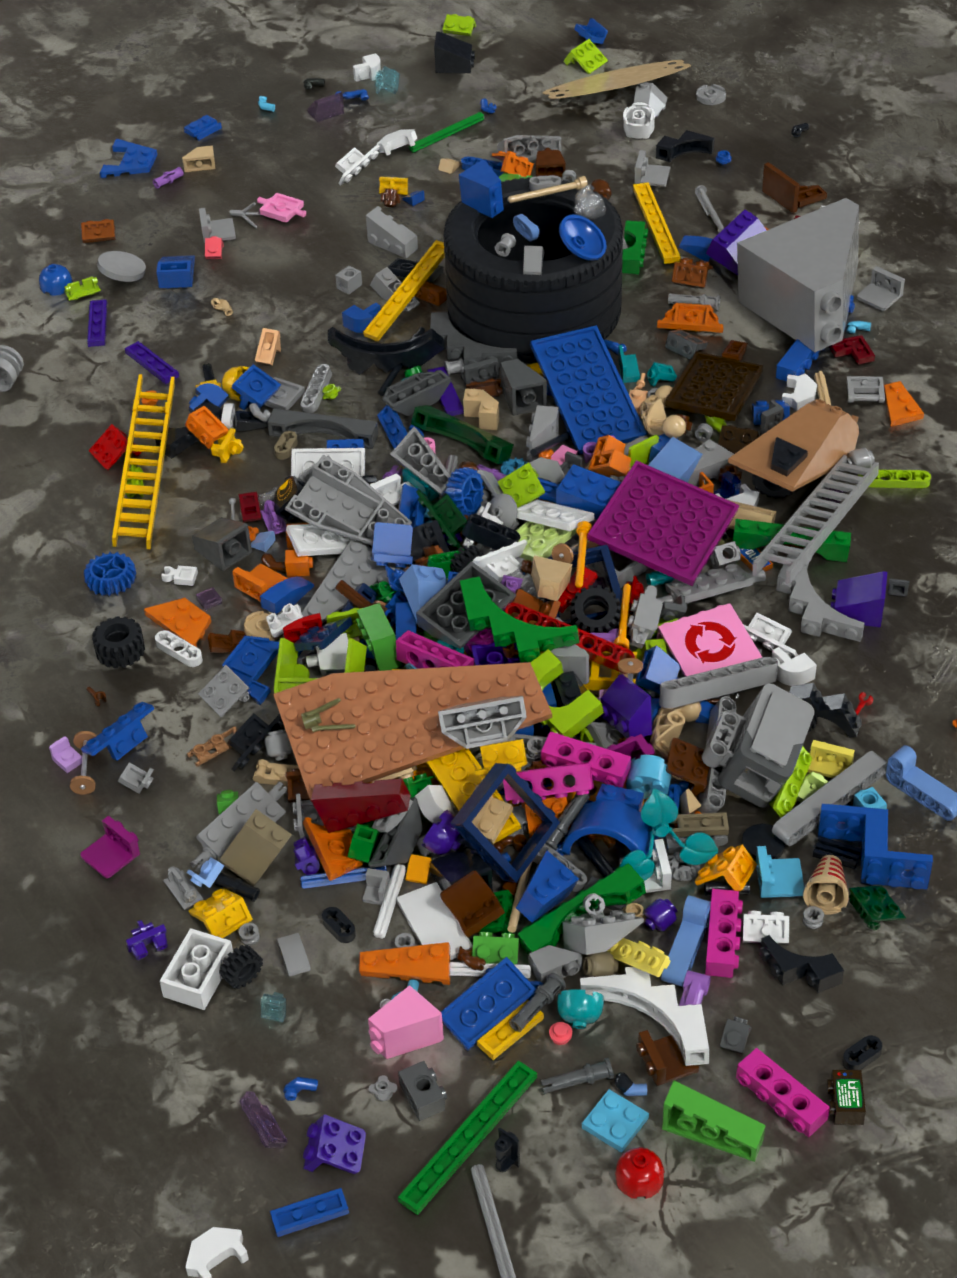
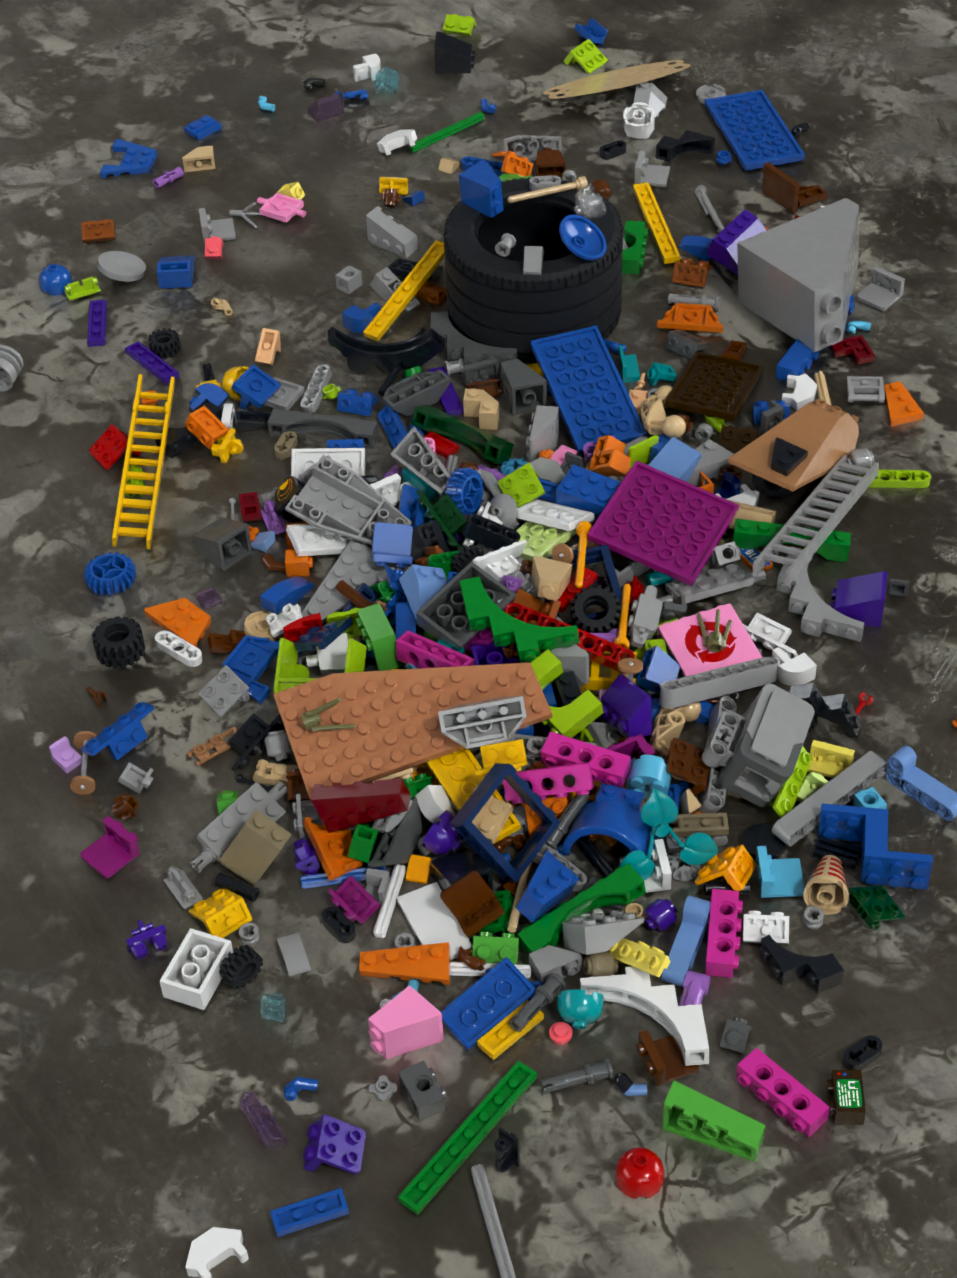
(124, 807): none -> reddish brown gear
(164, 342): none -> black tyre
(182, 575): white plate -> none
(208, 874): light blue bracket -> none
(239, 778): none -> black hinge
(256, 581): orange bracket -> none
(258, 413): light grey arm -> none
(292, 190): none -> light yellow bracket
(353, 162): white bracket -> none
(355, 900): none -> magenta bracket
(356, 402): none -> blue bracket
(442, 445): none -> red tile
(526, 227): medium blue plate -> none
(549, 444): black bar -> none
(586, 904): light grey bush -> none
(613, 149): none -> black beam
(615, 1120): medium azure plate -> none
(715, 641): none -> olive plant
(754, 129): none -> blue plate

